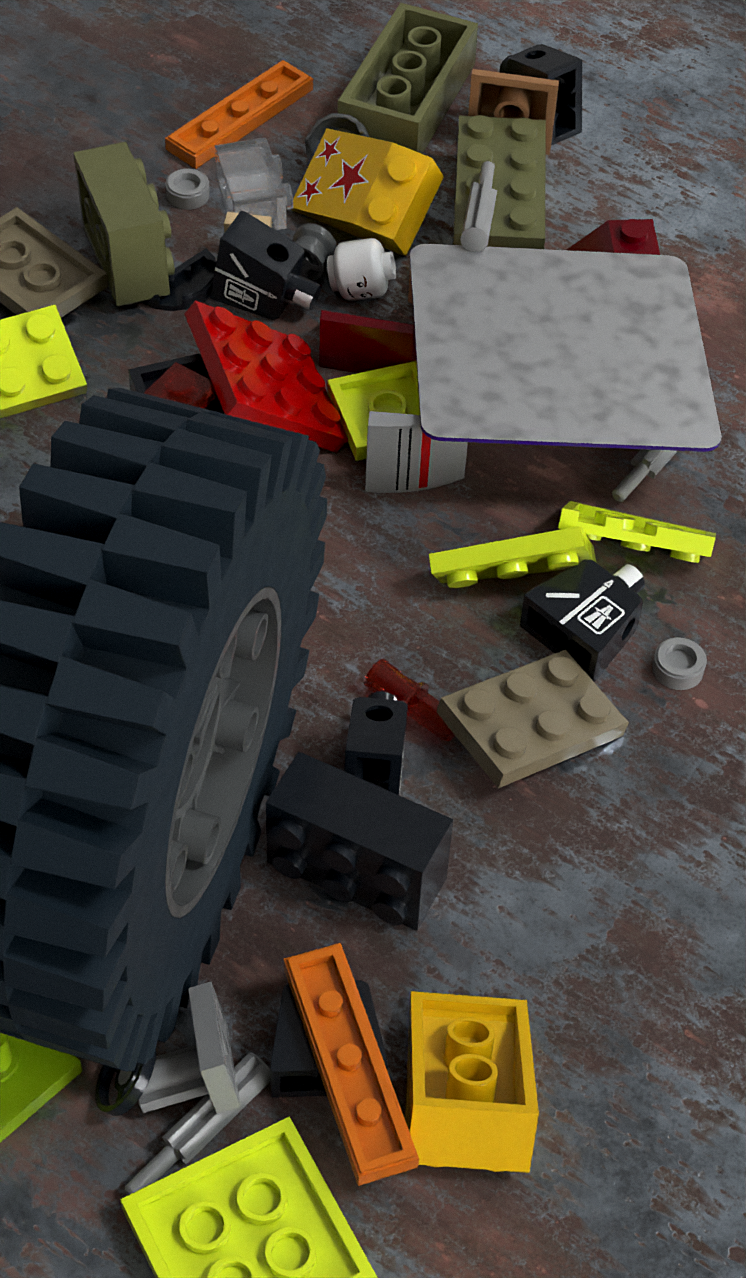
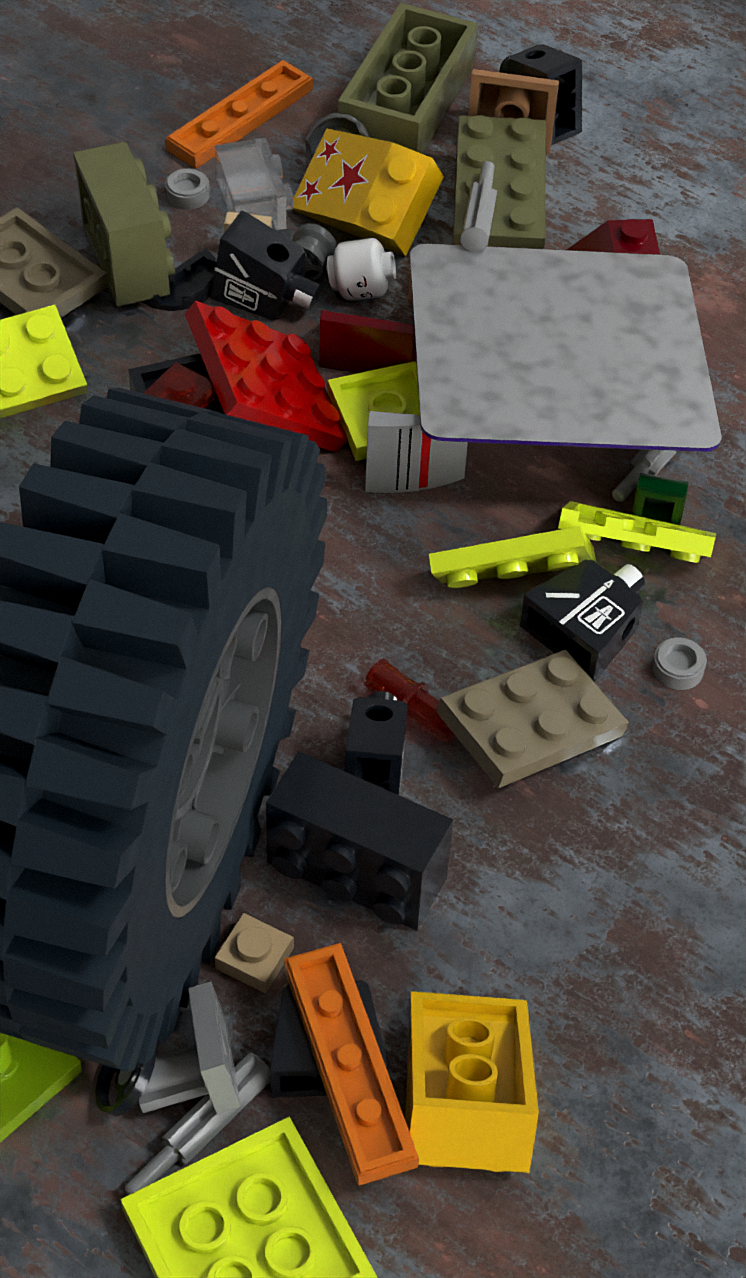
(254, 953): none -> tan plate
(660, 498): none -> dark green brick

